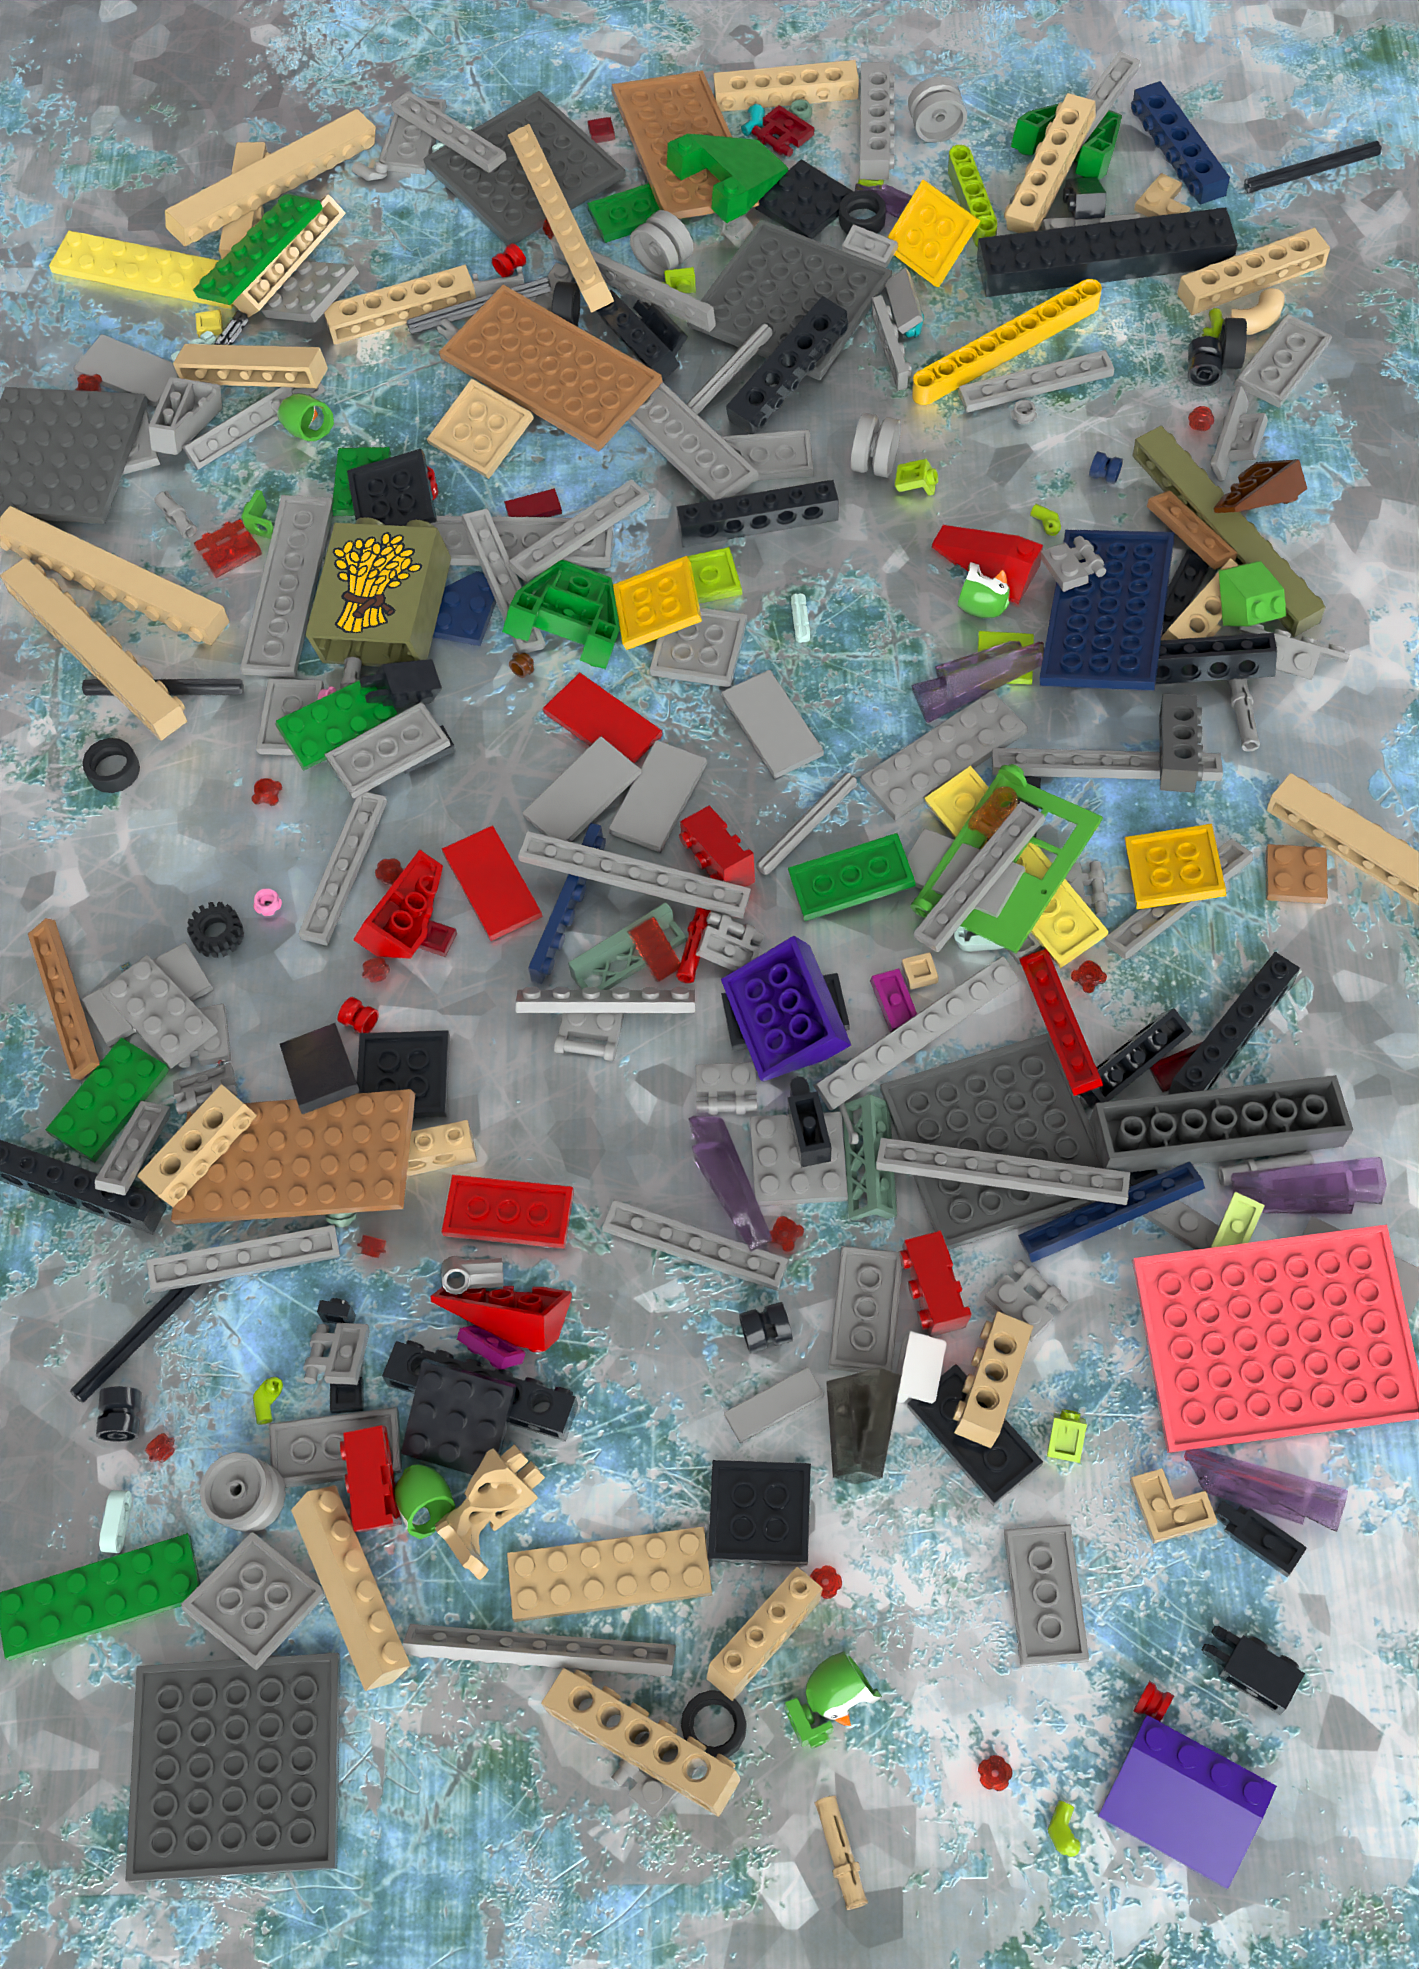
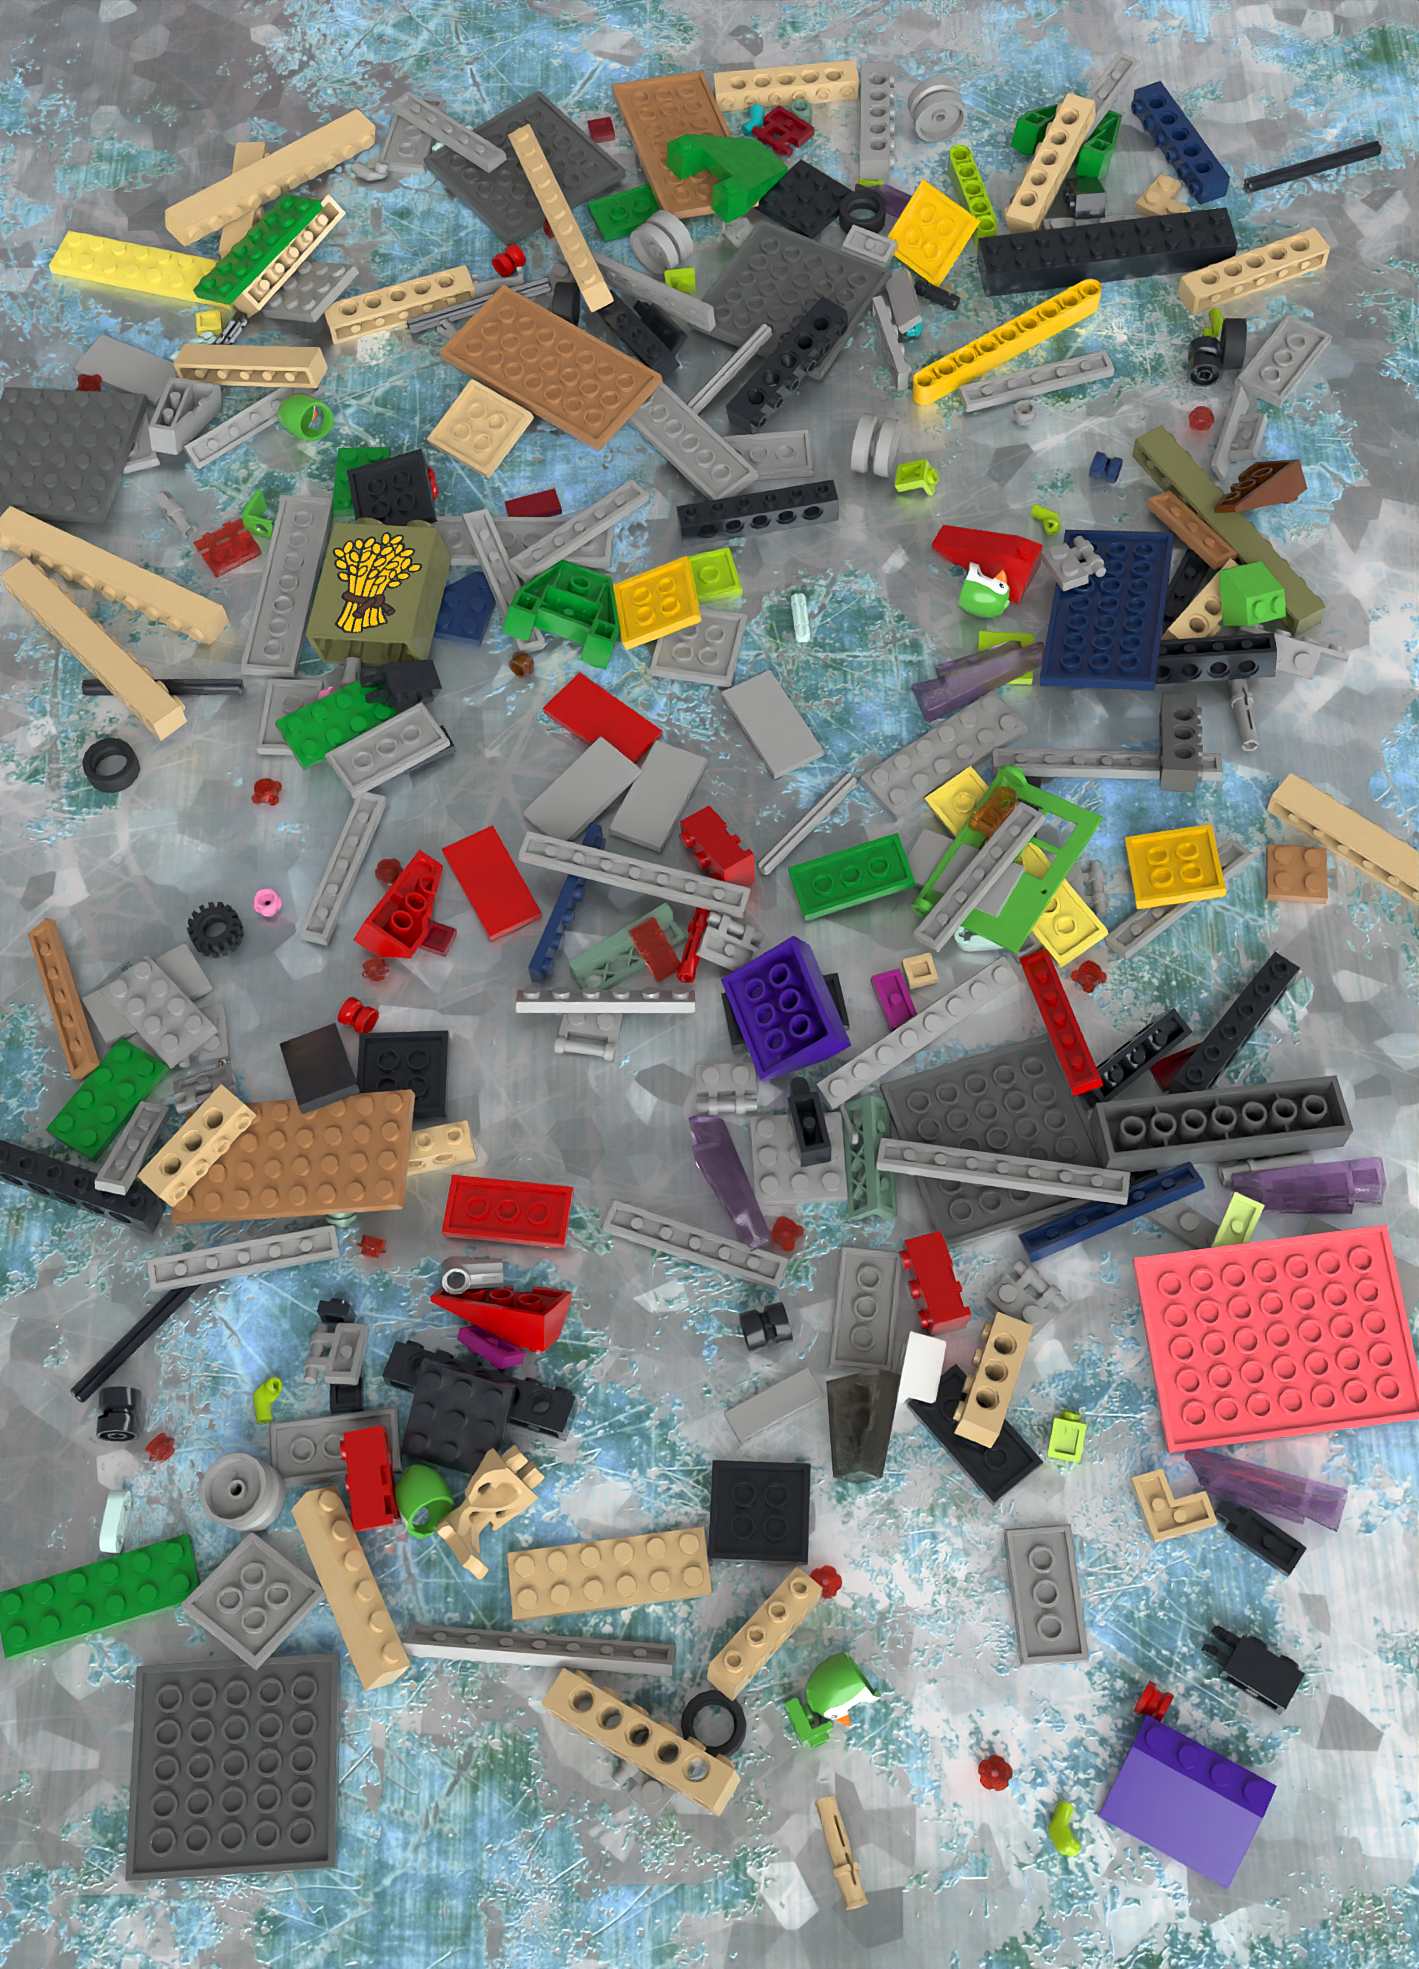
(937, 295): none -> black axle
(1264, 313): tan cylinder -> none

